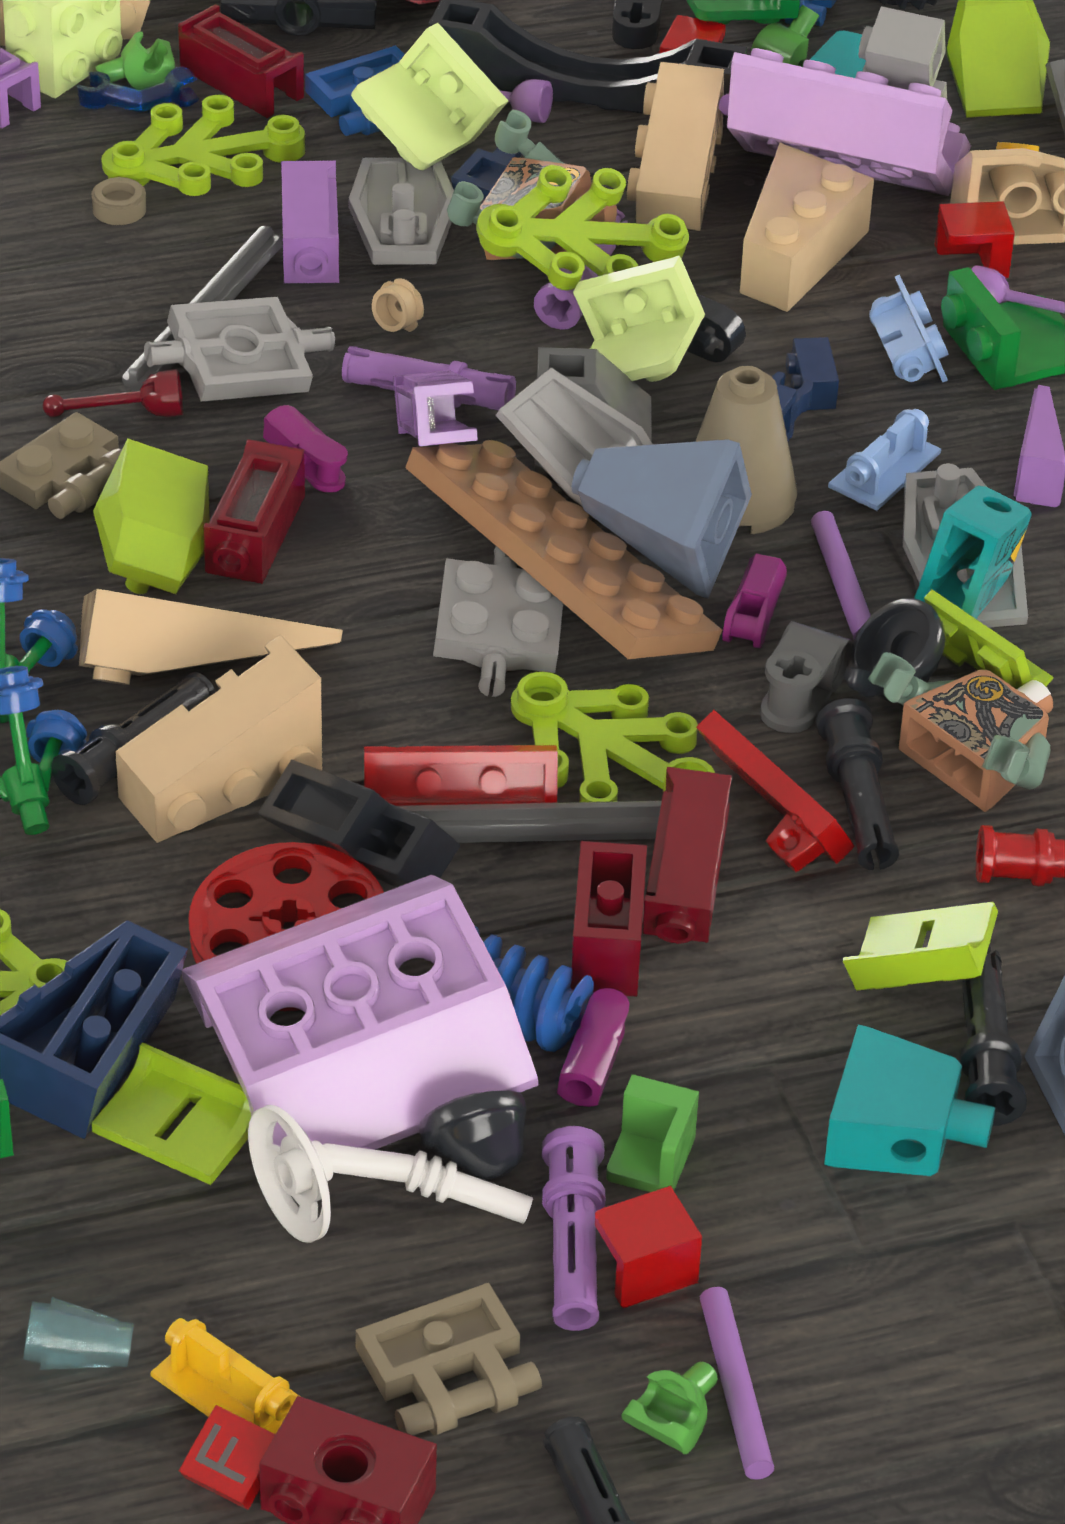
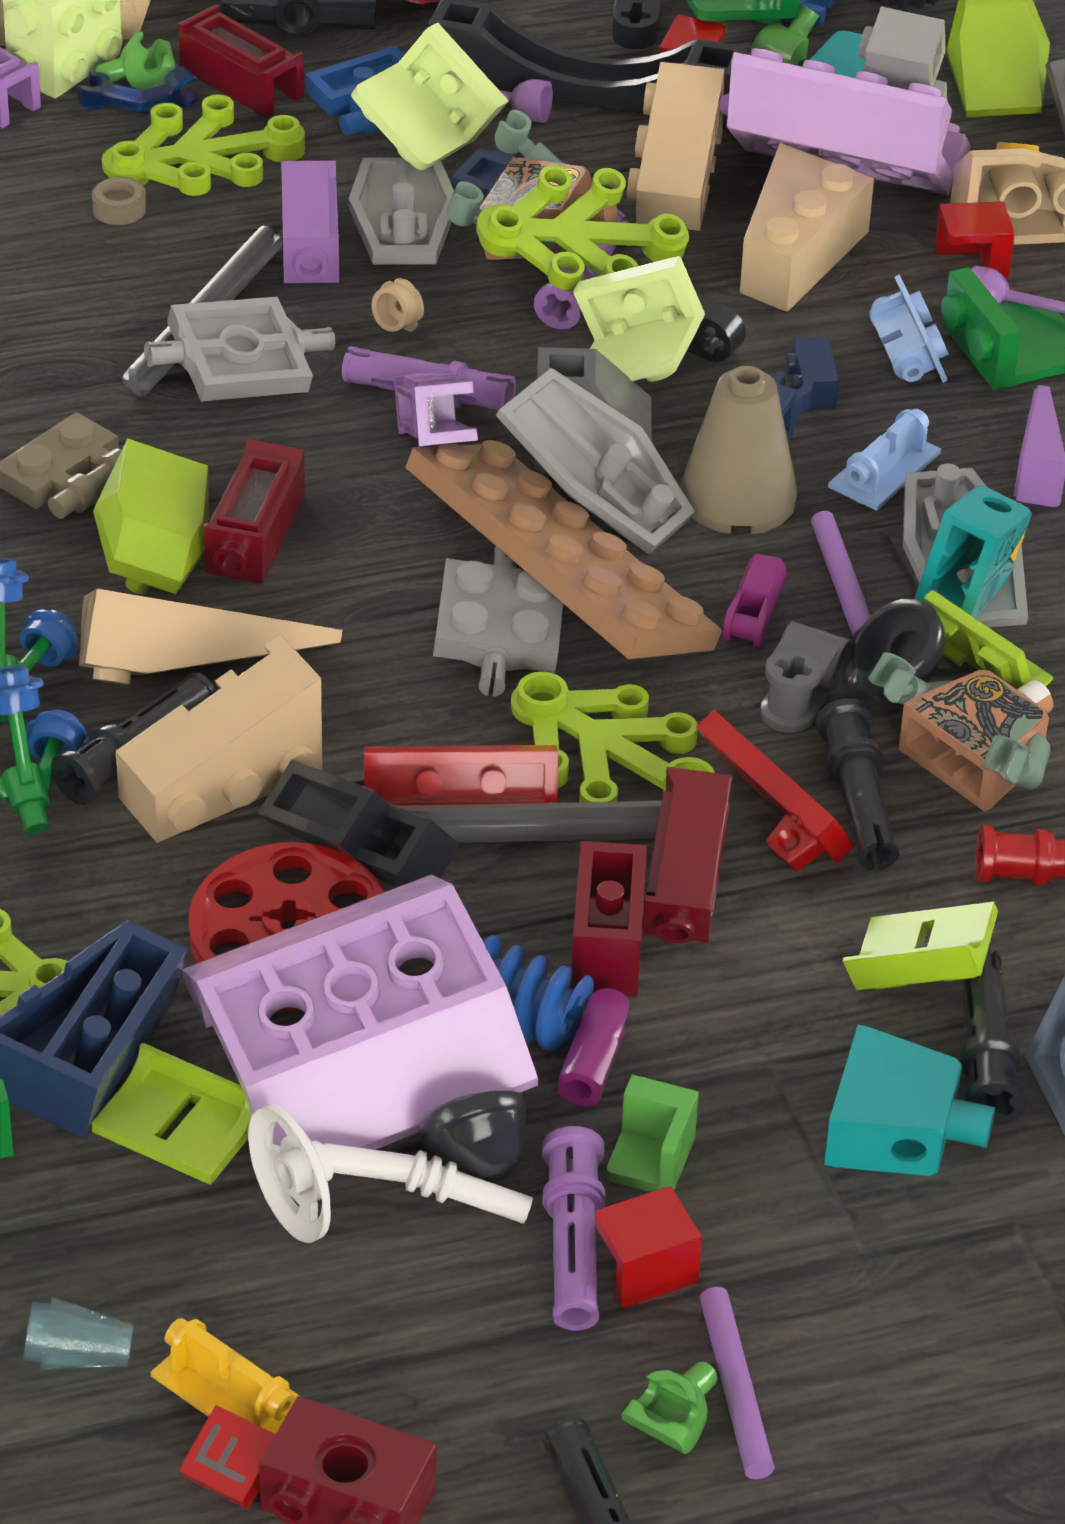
(159, 395): dark red hinge -> none
(322, 454): magenta bar -> none
(441, 1342): dark tan plate -> none
(670, 503): sand blue slope -> none

